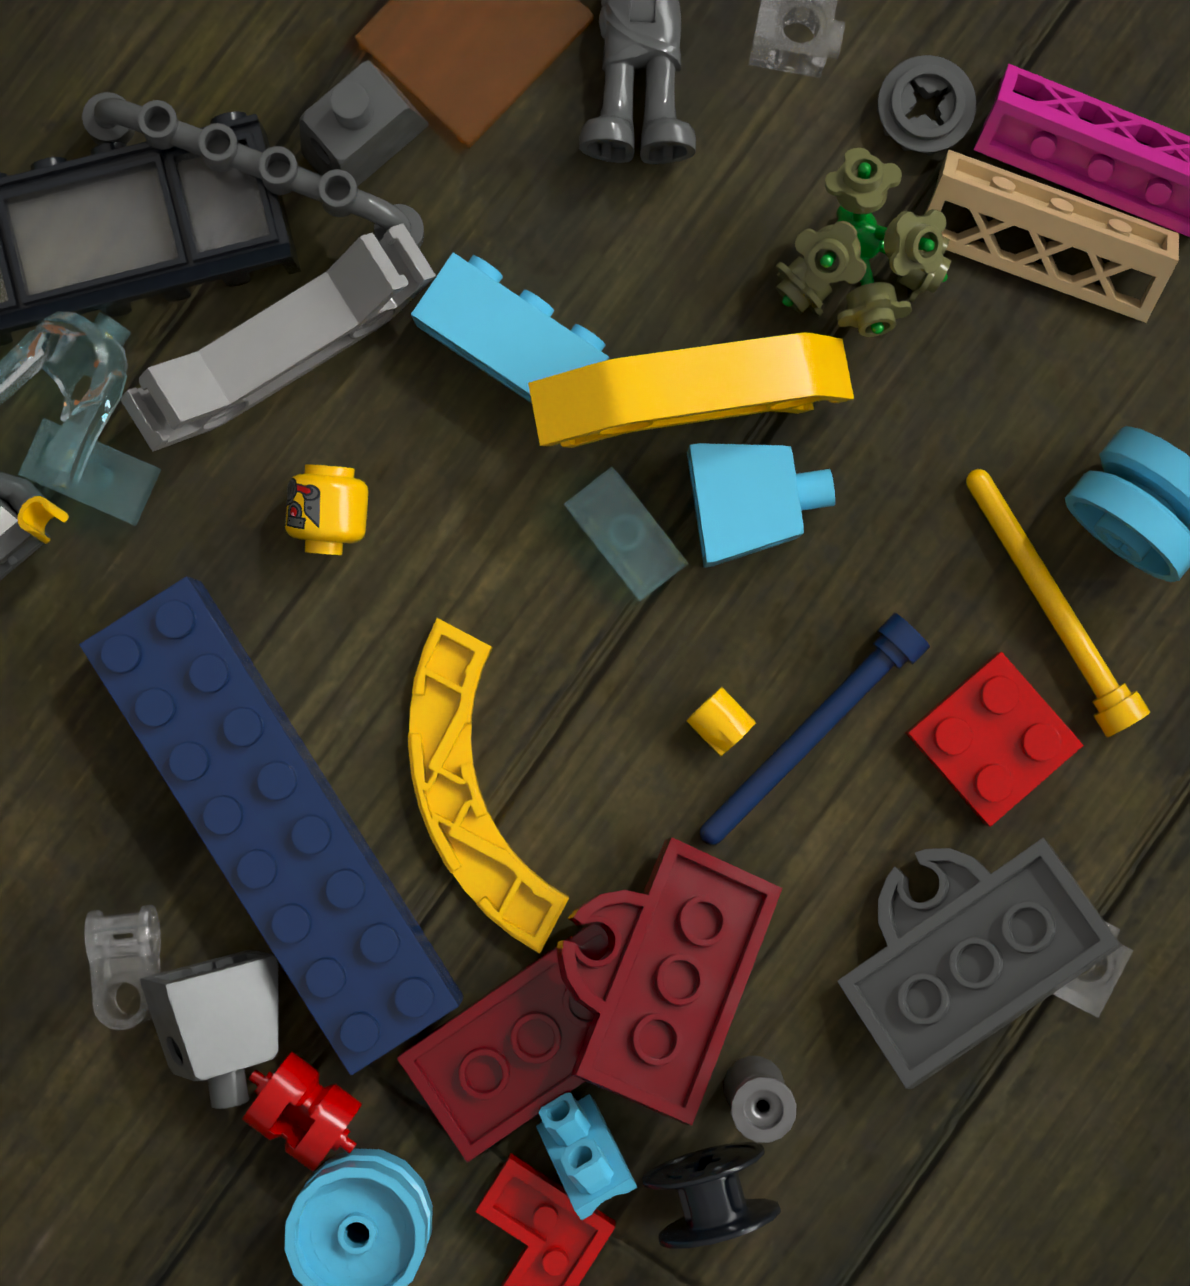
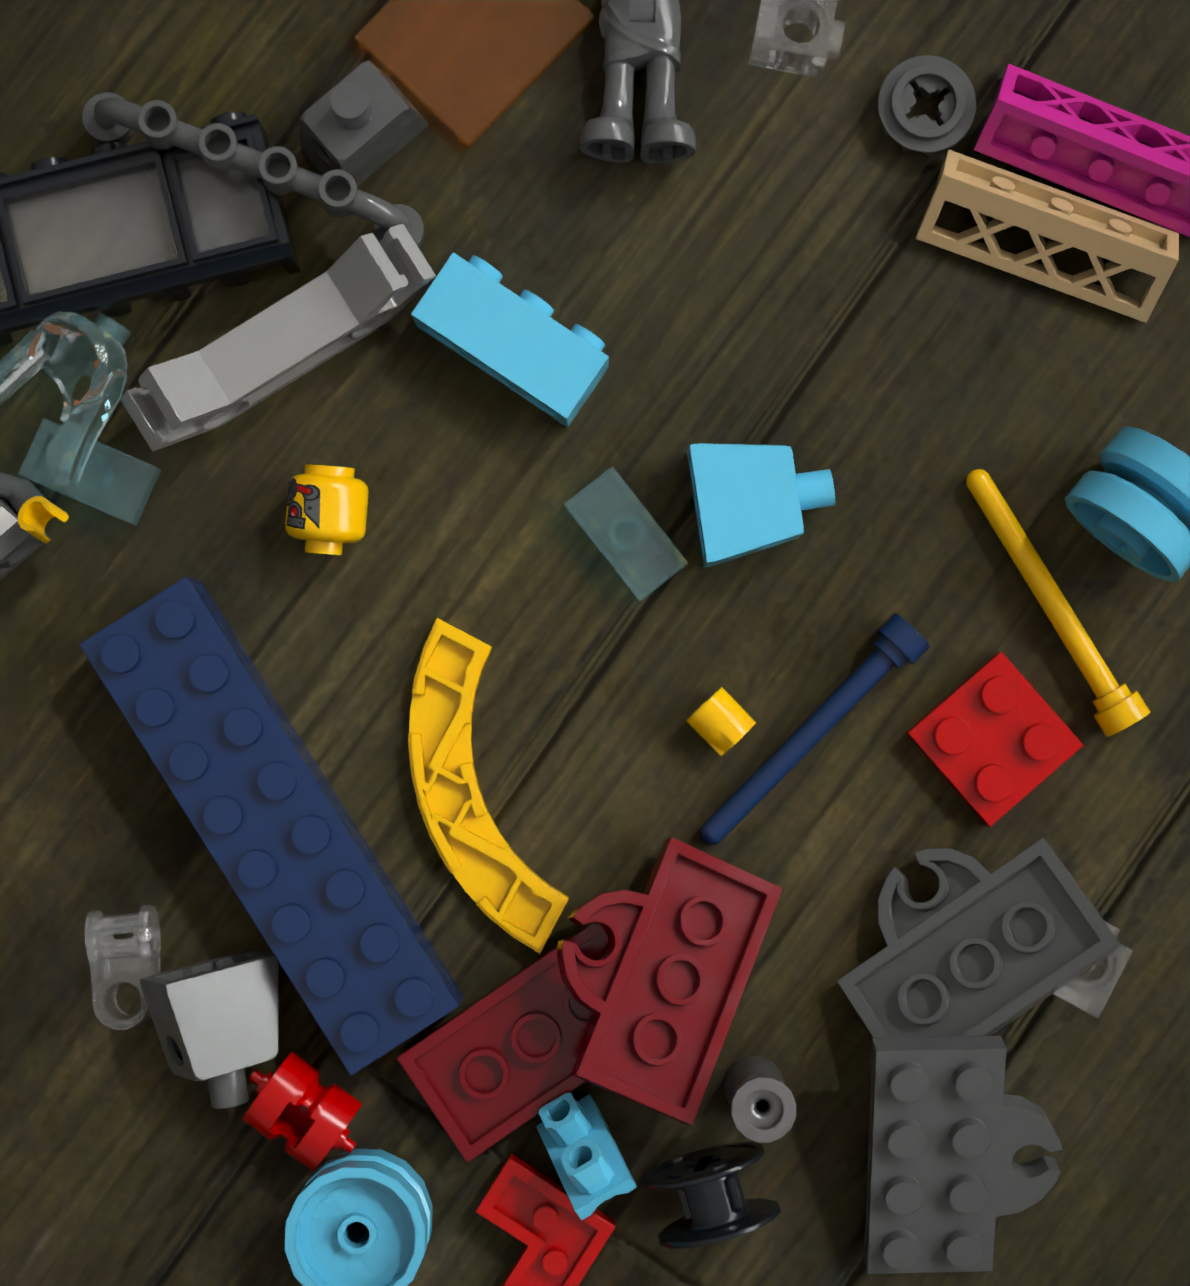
(690, 387): yellow piece -> none
(844, 250): olive plant -> none
(946, 1154): none -> dark grey plate

